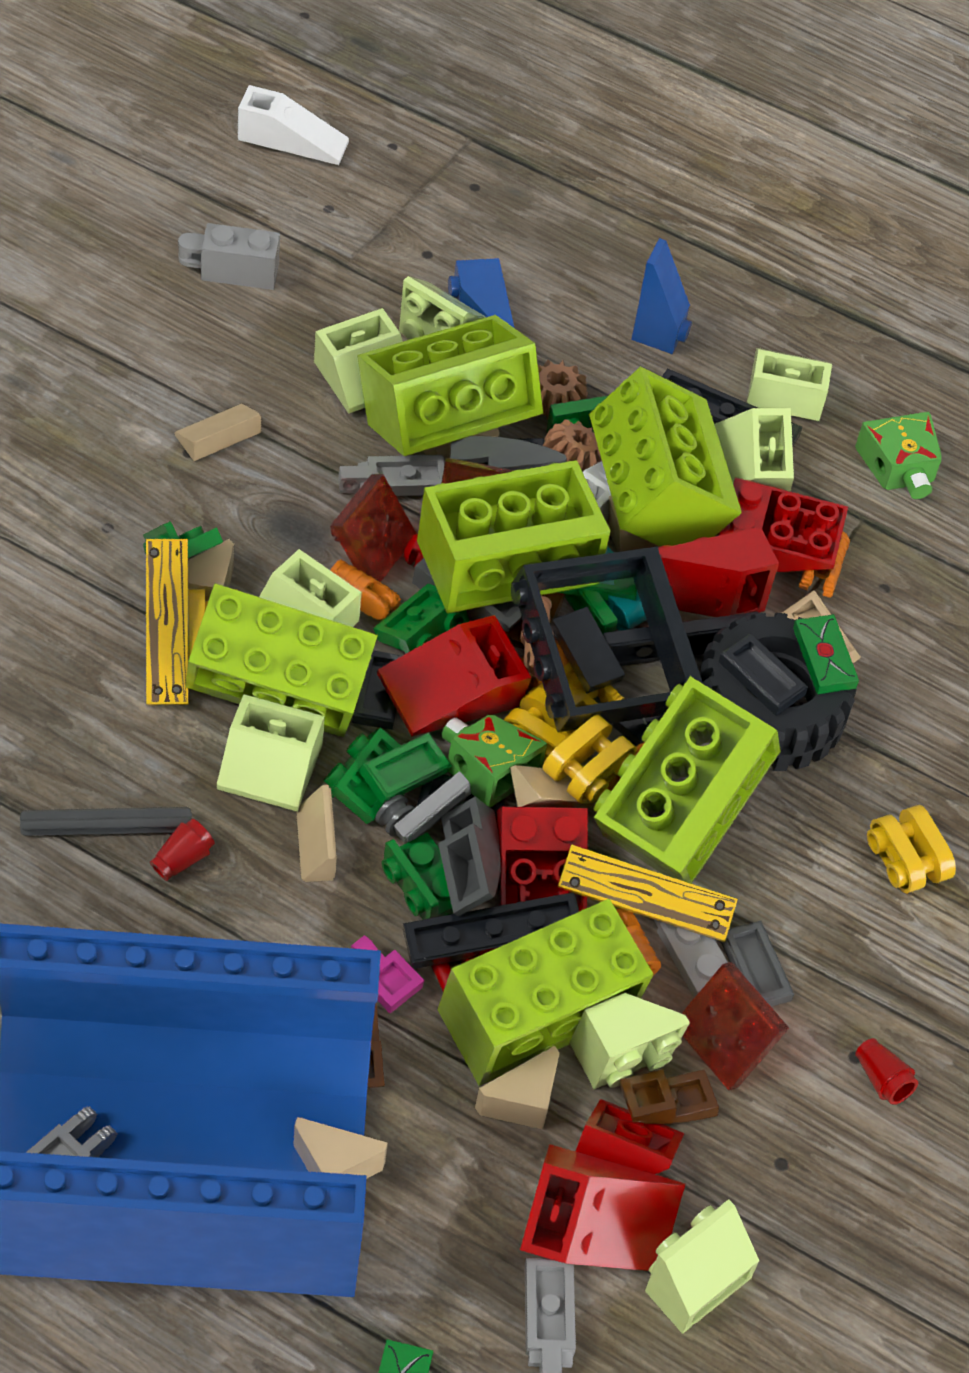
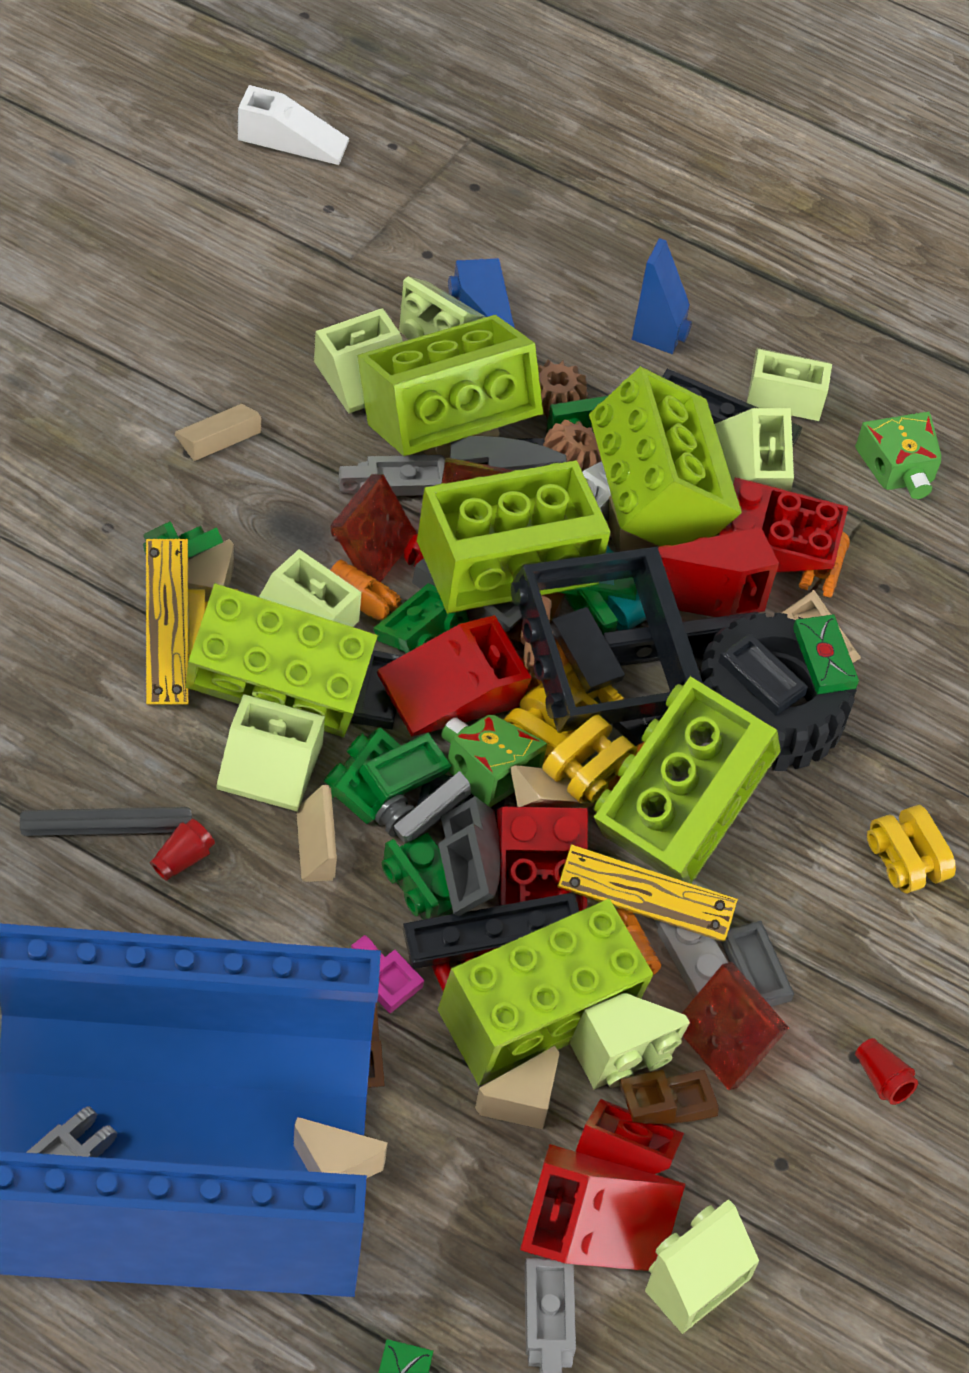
(232, 255): light grey brick -> none

